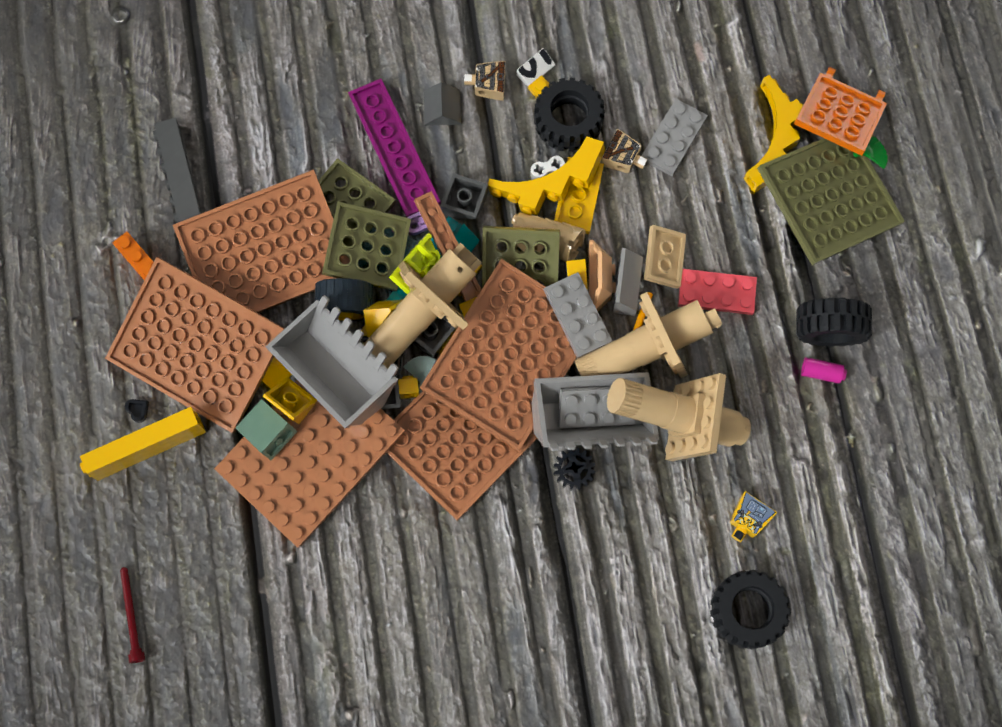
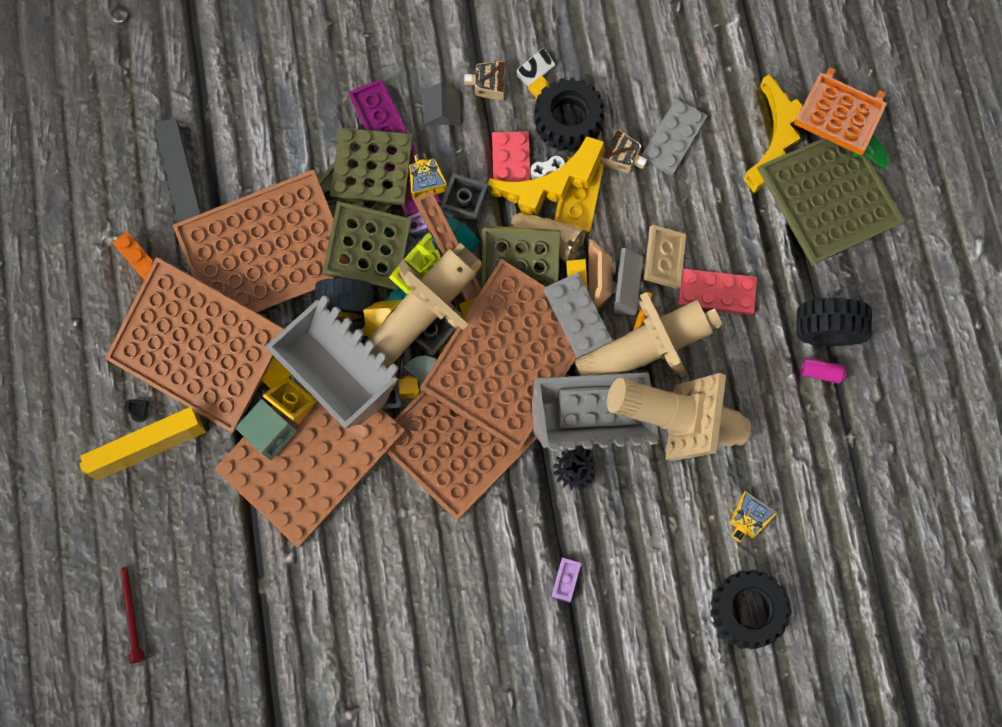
(376, 193): none -> olive piece
(426, 177): none -> torso
(511, 156): none -> coral plate
(566, 579): none -> lavender plate

